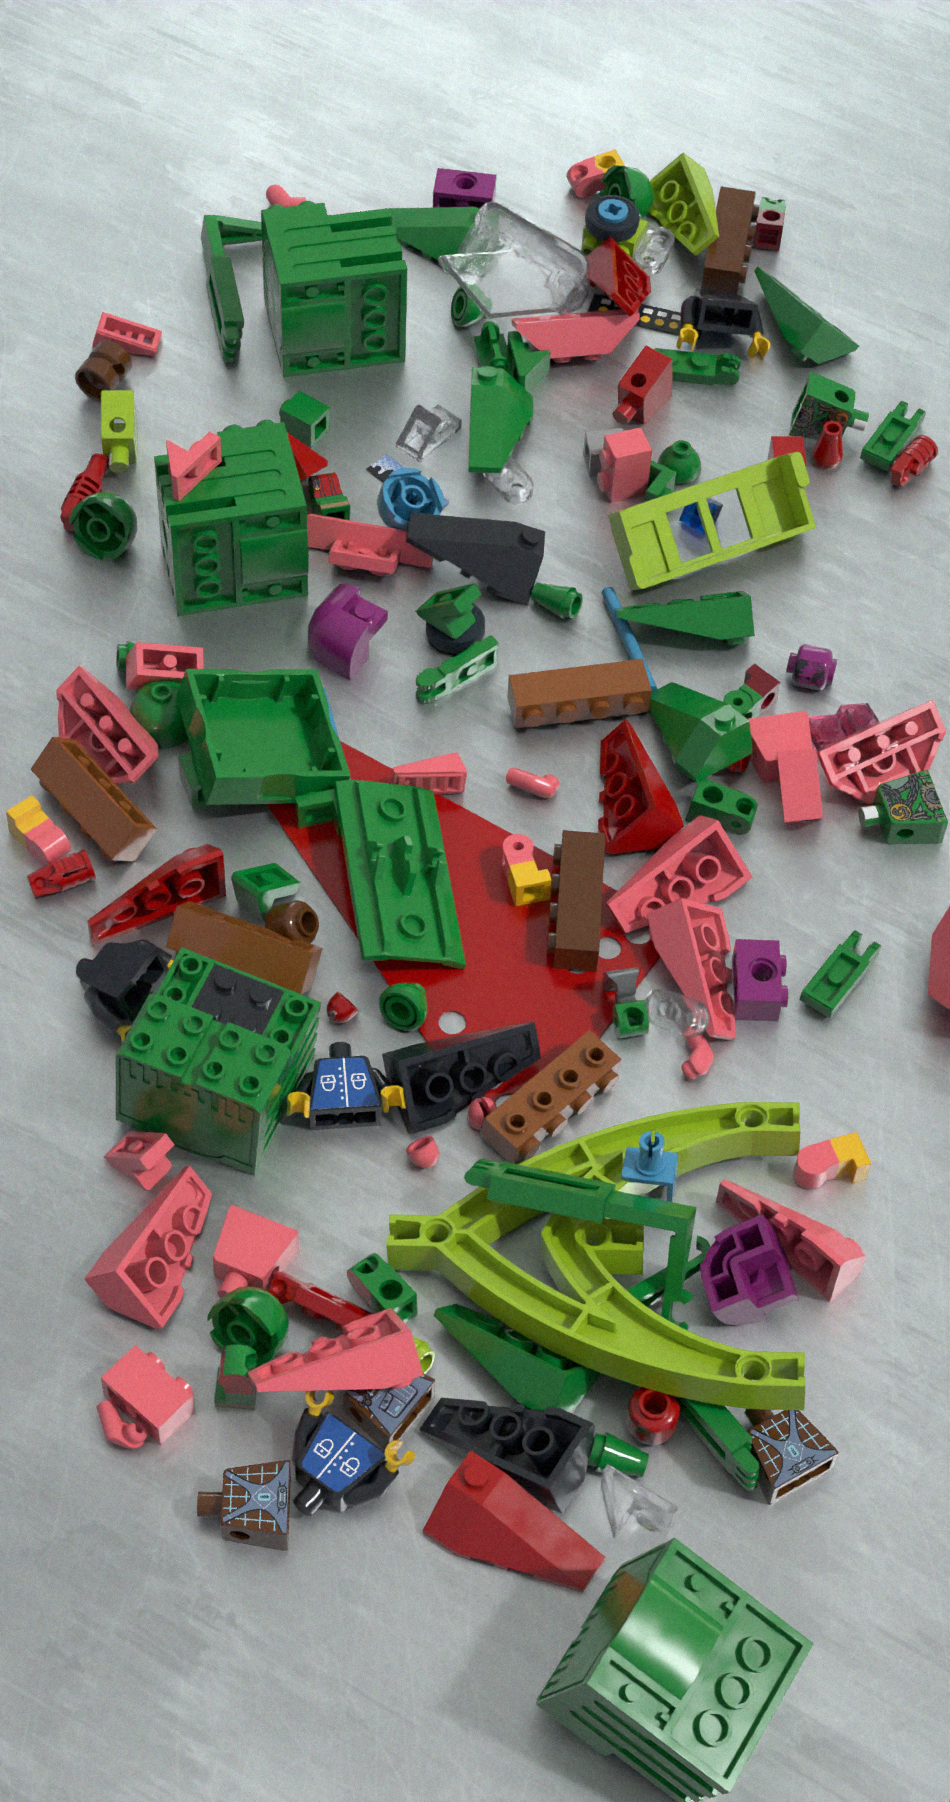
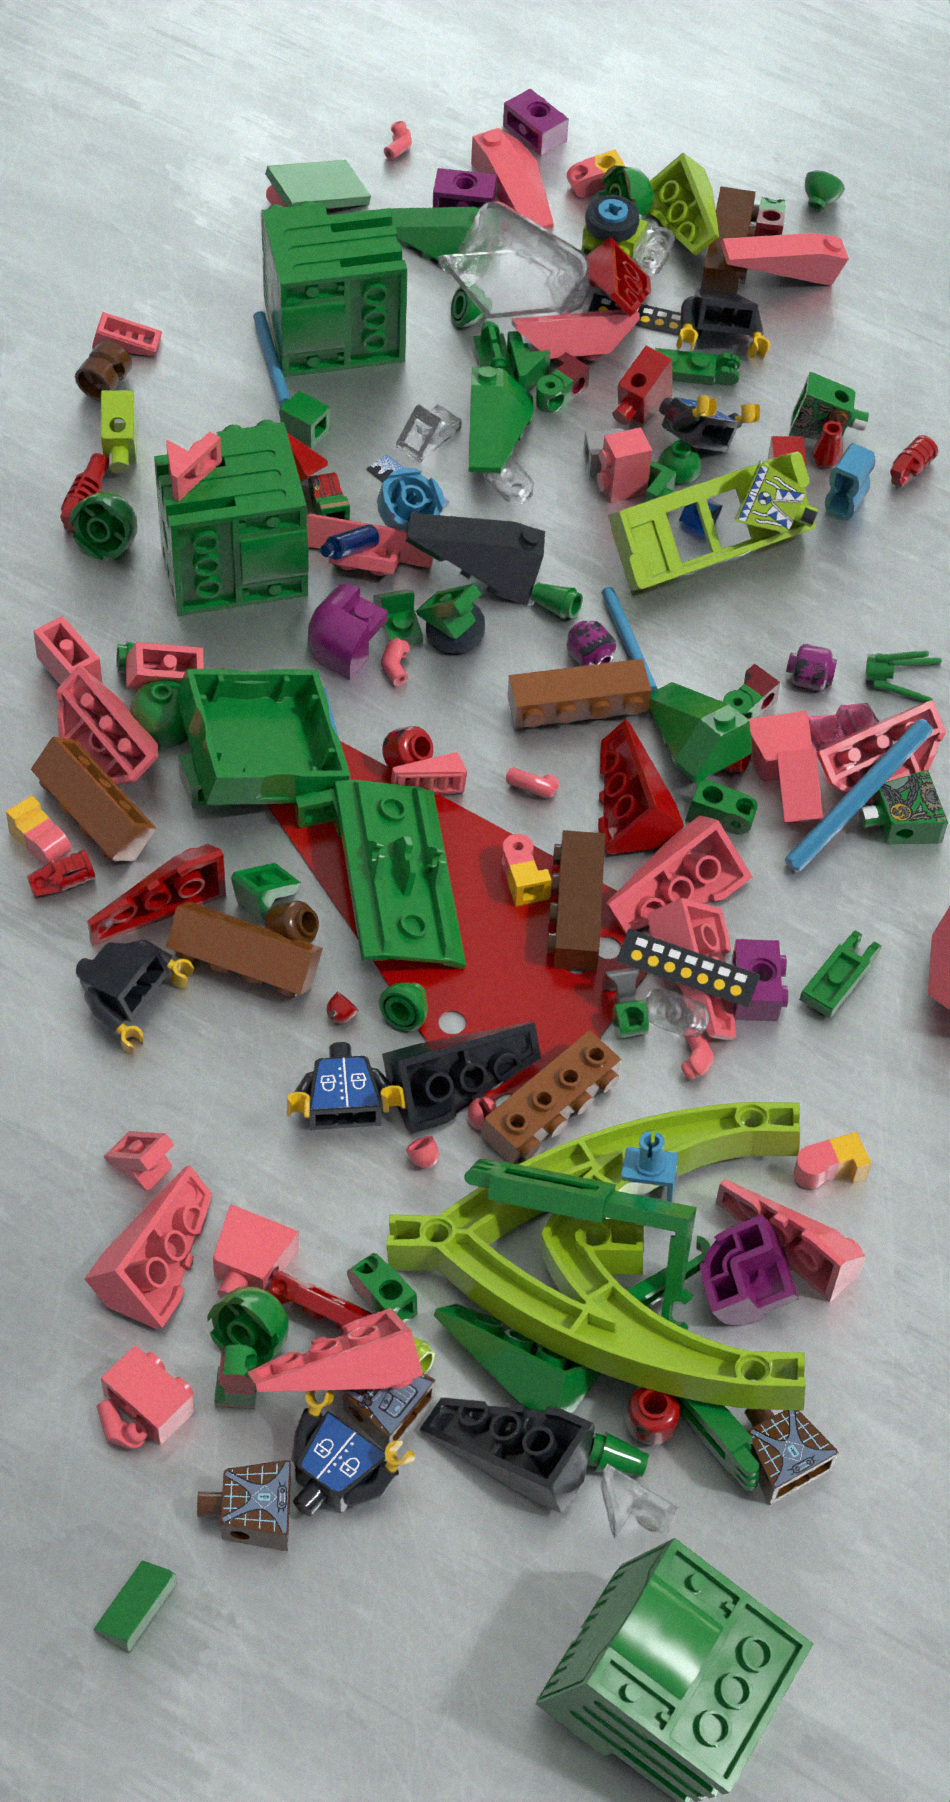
(64, 650): none -> coral brick
(136, 1605): none -> green slope
(215, 1060): green piece -> none
(221, 280): green hinge -> none
(271, 357): none -> dark azure bar
(318, 182): none -> tile
(350, 542): none -> clear blue cylinder
(391, 660): none -> coral arm
(401, 140): none -> coral arm
(402, 618): none -> green slope
(406, 746): none -> red head
(457, 670): green hinge -> none
(501, 1523): red wedge -> none
(517, 174): none -> coral wedge
(535, 122): none -> magenta brick
(563, 384): none -> leg
(590, 643): none -> magenta head
(688, 968): none -> black sticker
(701, 424): none -> black torso
(714, 616): green wedge -> none
(774, 501): none -> torso
(797, 256): none -> coral wedge
(803, 325): green wedge -> none
(822, 188): none -> green brick
(849, 481): none -> dark azure brick
(858, 795): none -> dark azure axle
(881, 667): none -> green plant
(892, 436): green hinge -> none

